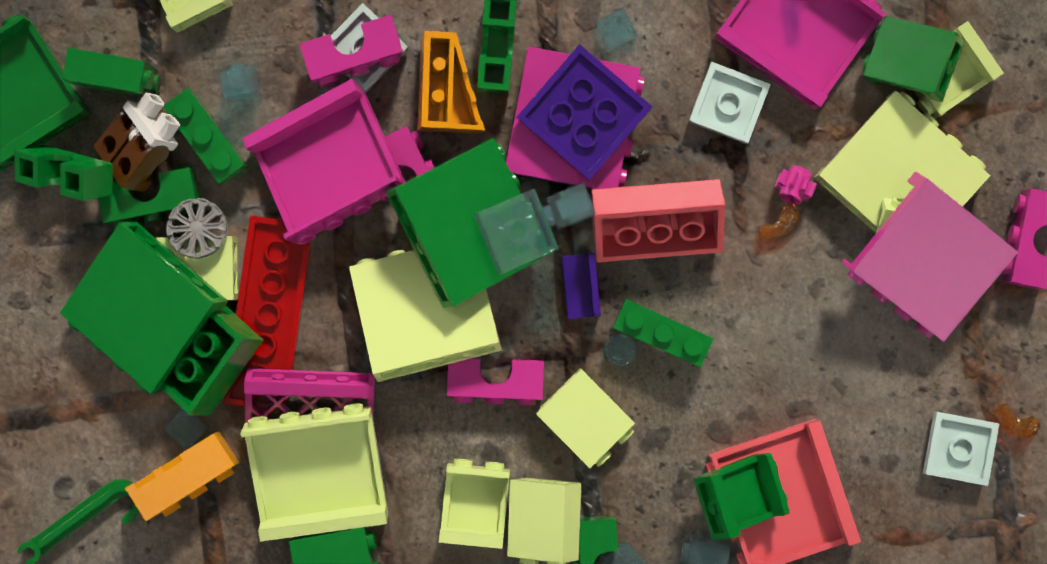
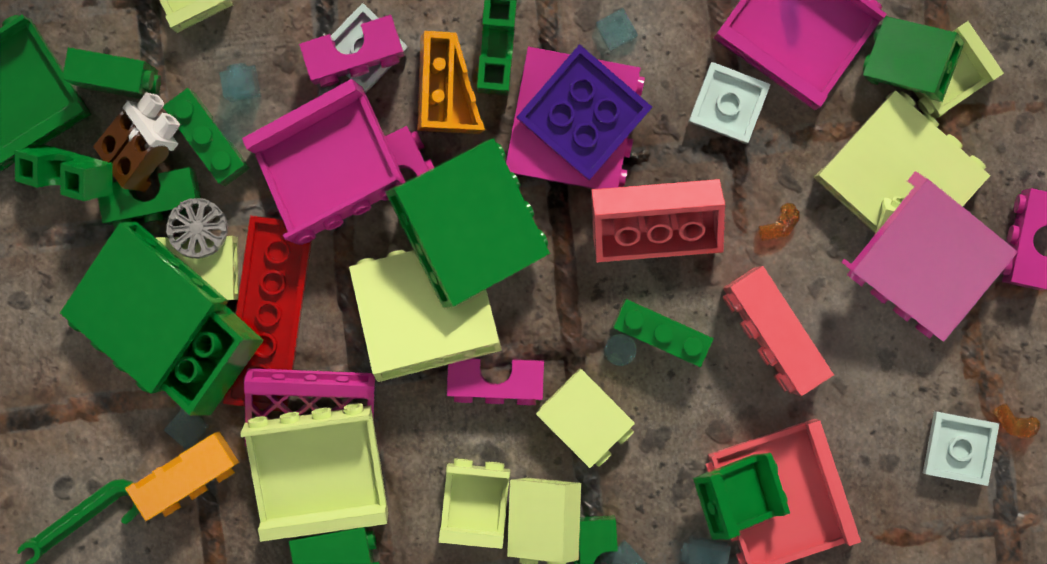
(516, 231): clear light blue plate -> none
(568, 208): clear light blue arch -> none
(581, 286): dark purple panel -> none
(777, 331): none -> coral brick
(795, 185): dark pink gear -> none

